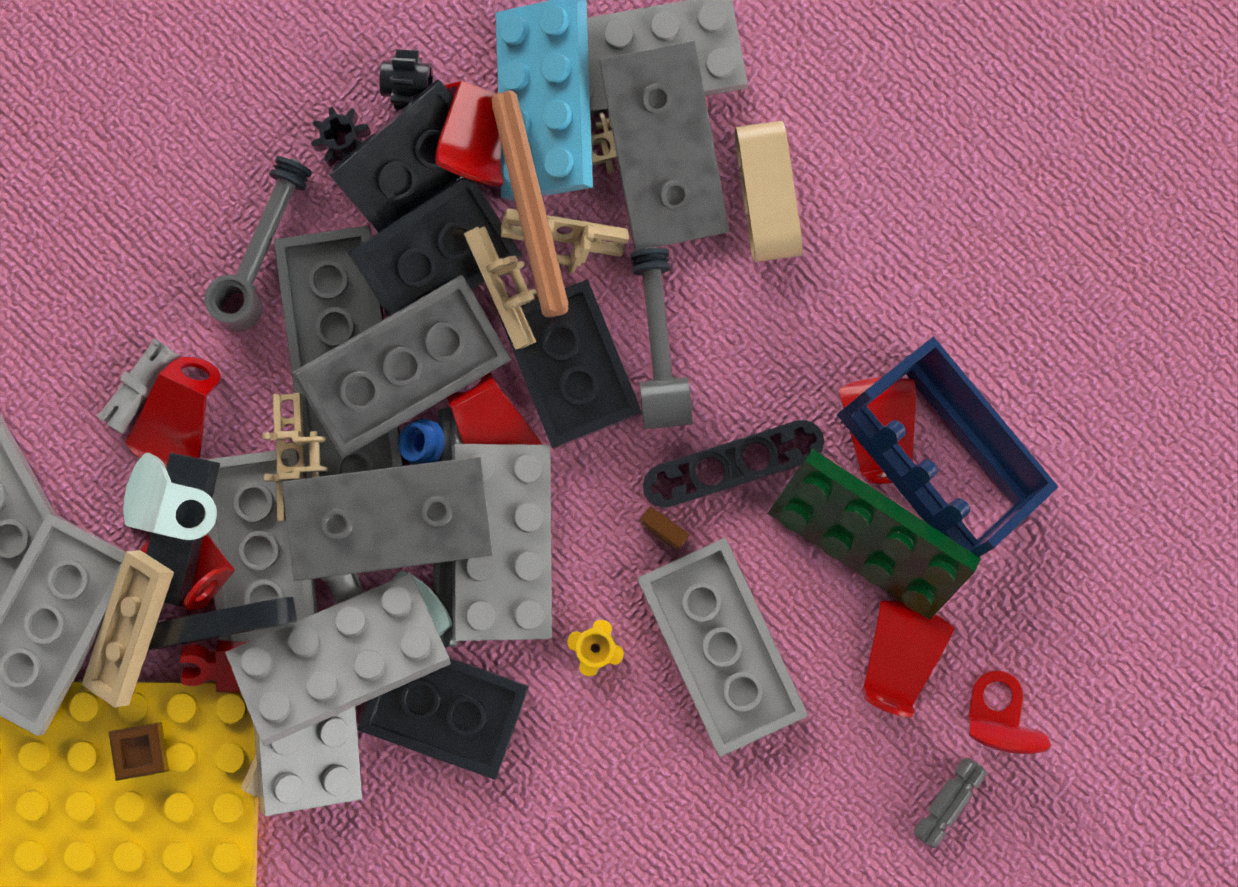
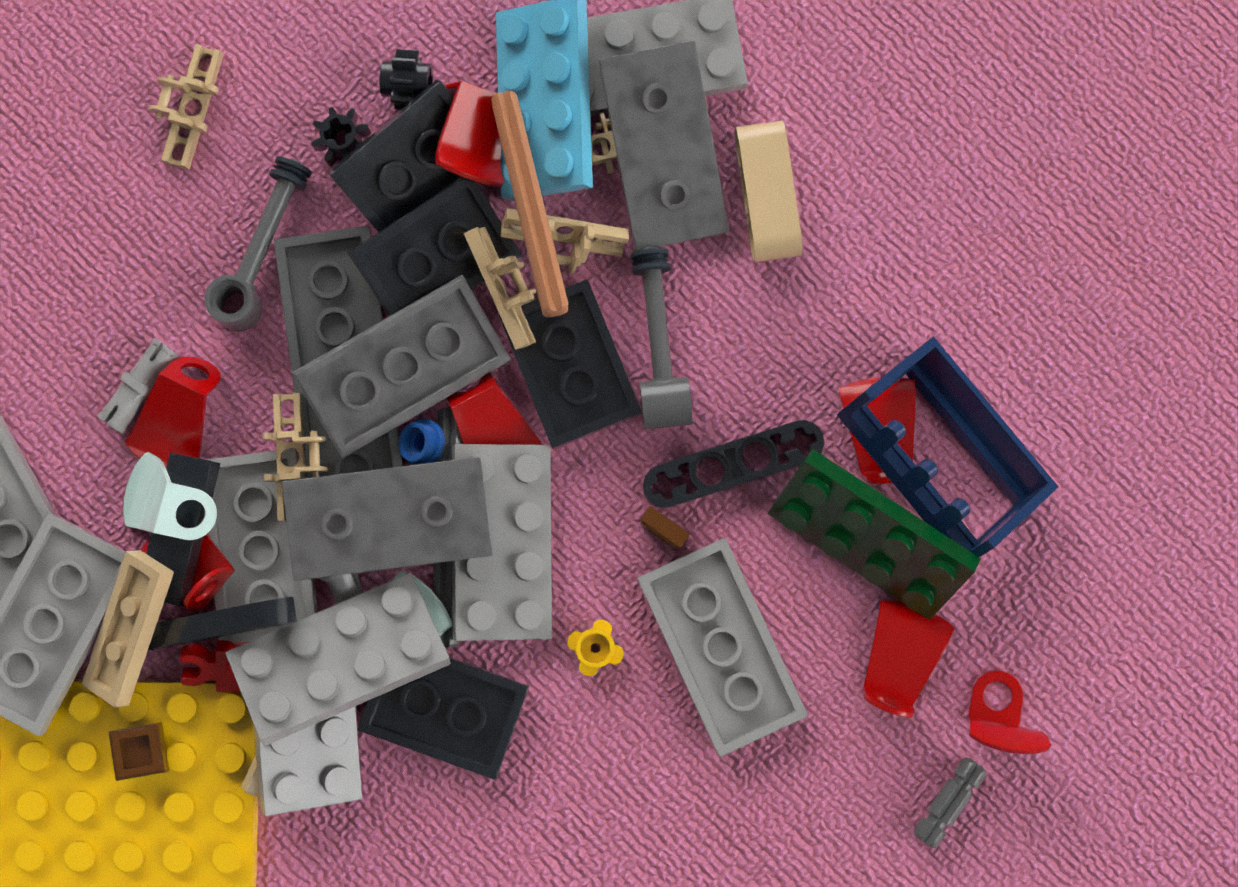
(180, 118): none -> tan piece

